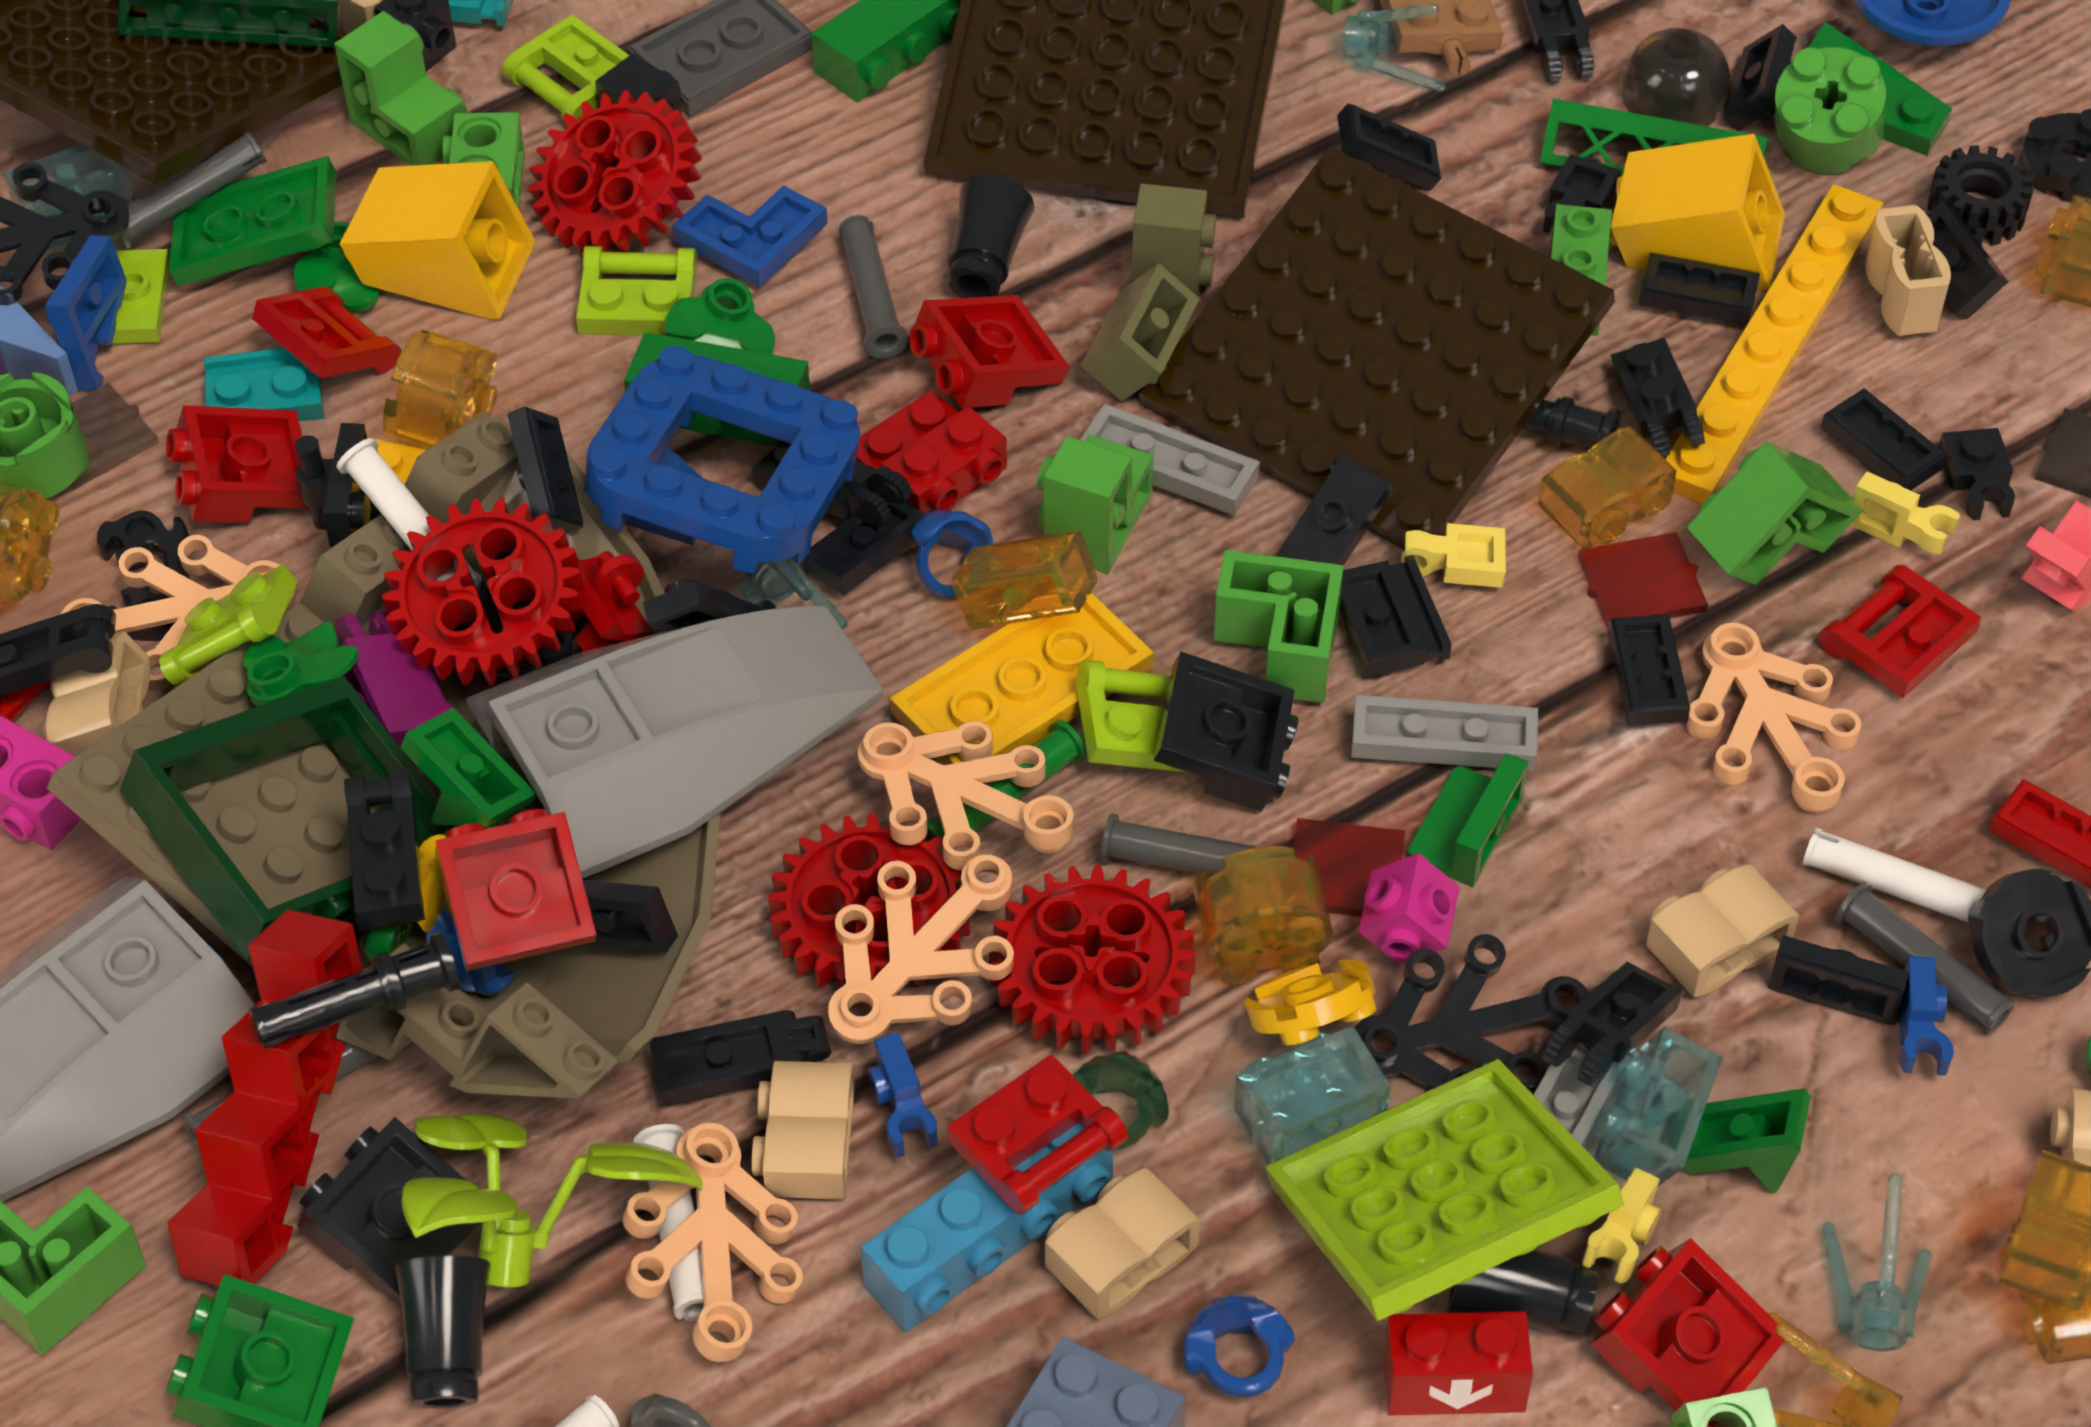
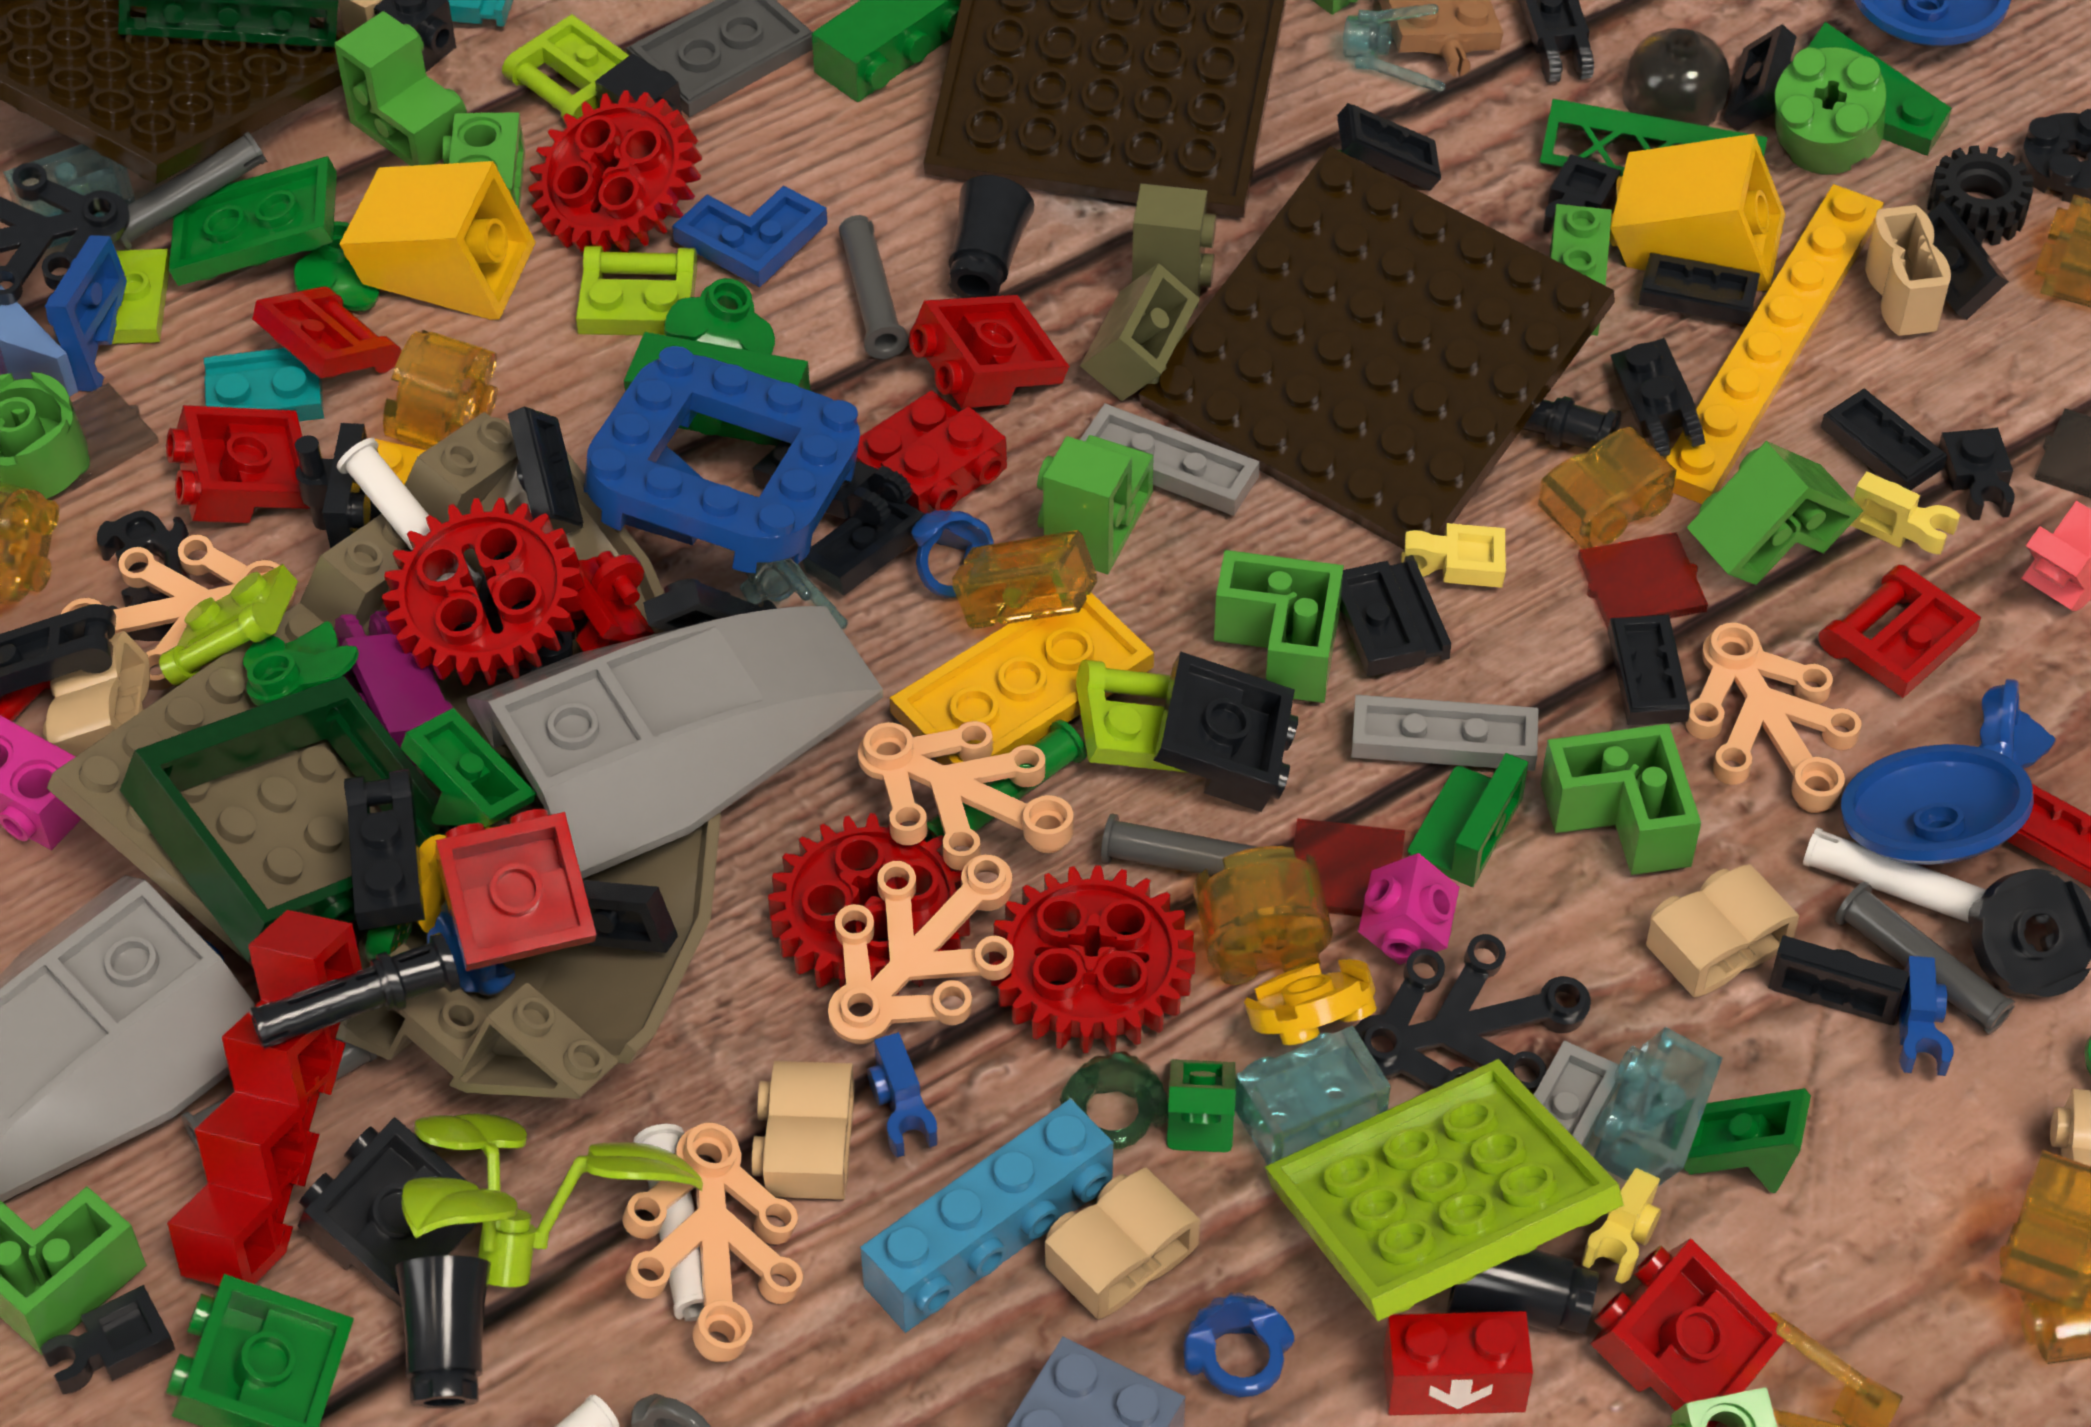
(118, 1336): none -> black plate
(734, 1054): black hinge -> none
(1023, 1121): red plate -> none
(1201, 1105): none -> green slope
(1338, 515): black plate -> none
(1613, 1020): black hinge -> none
(1628, 782): none -> bright green brick
(1878, 1314): clear light blue plant -> none
(1937, 803): none -> blue dish
(2011, 730): none -> blue piece

